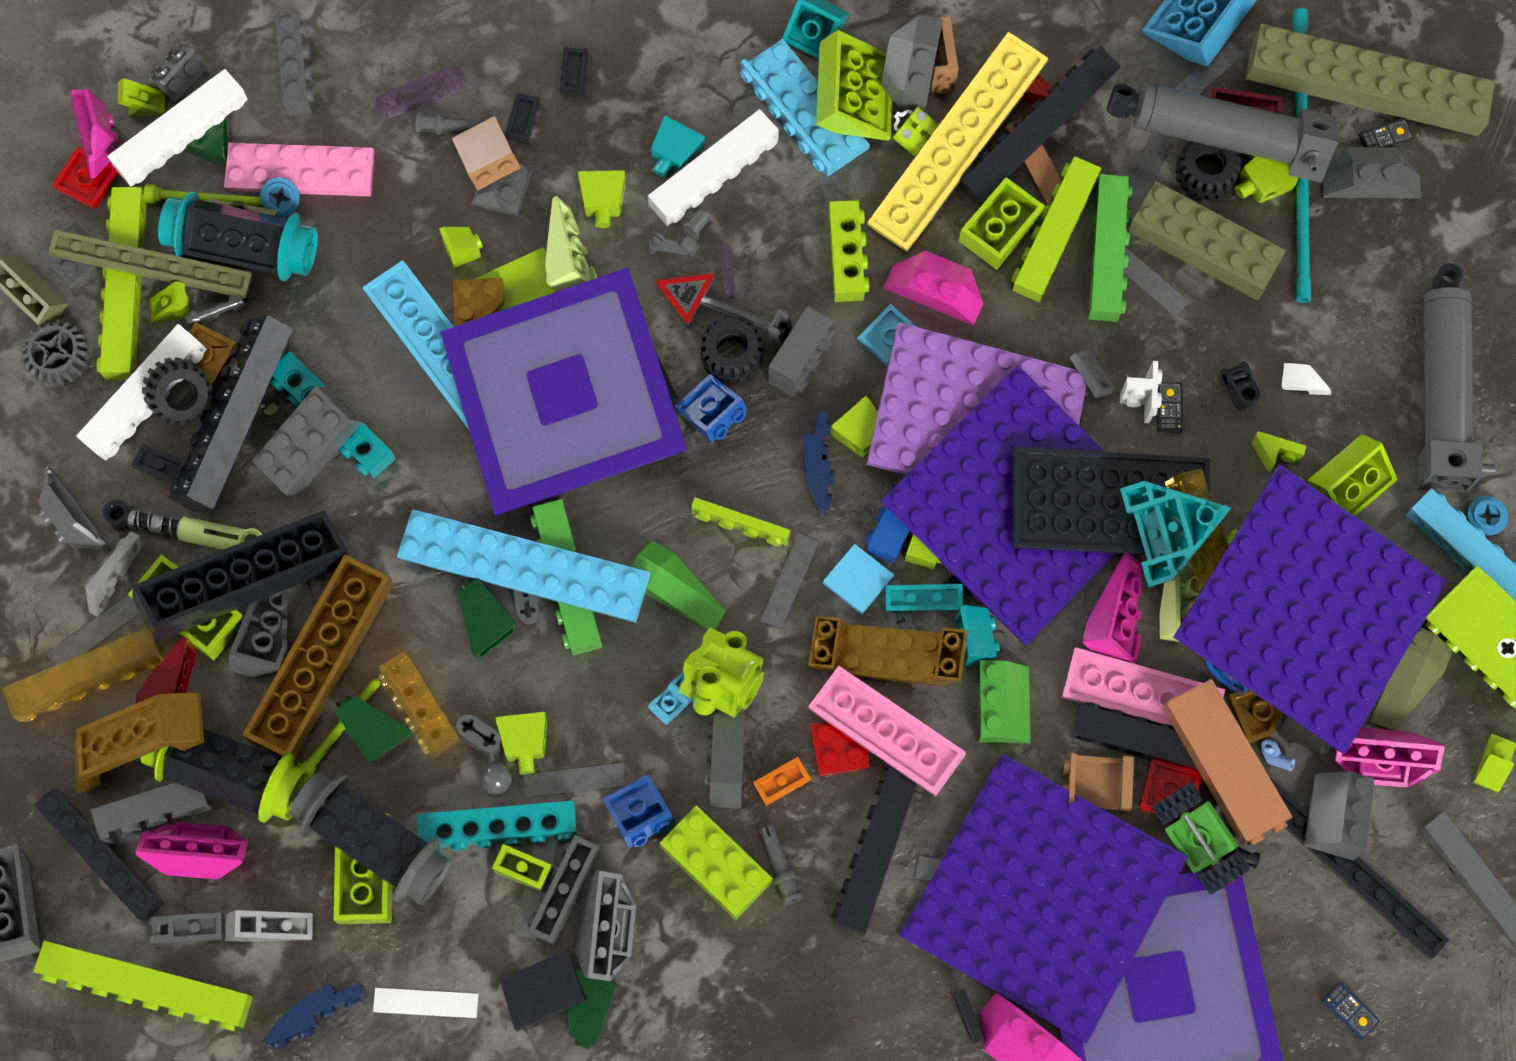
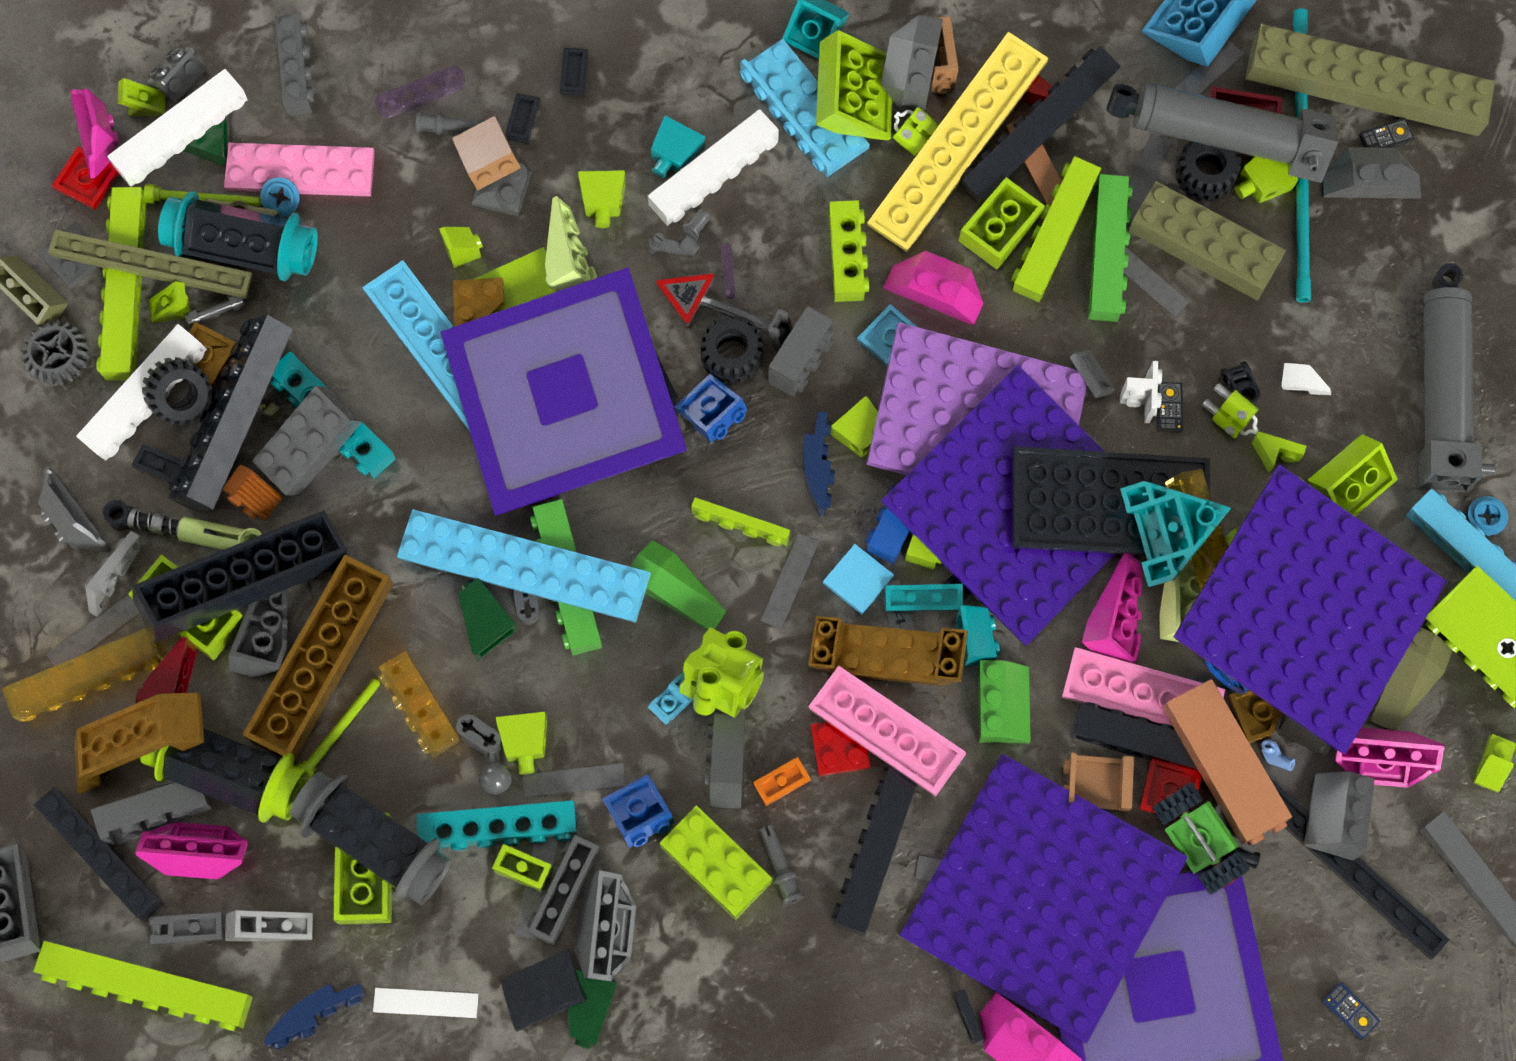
(251, 493): none -> dark orange brick
(369, 727): dark green slope -> none
(1234, 413): none -> lime piece

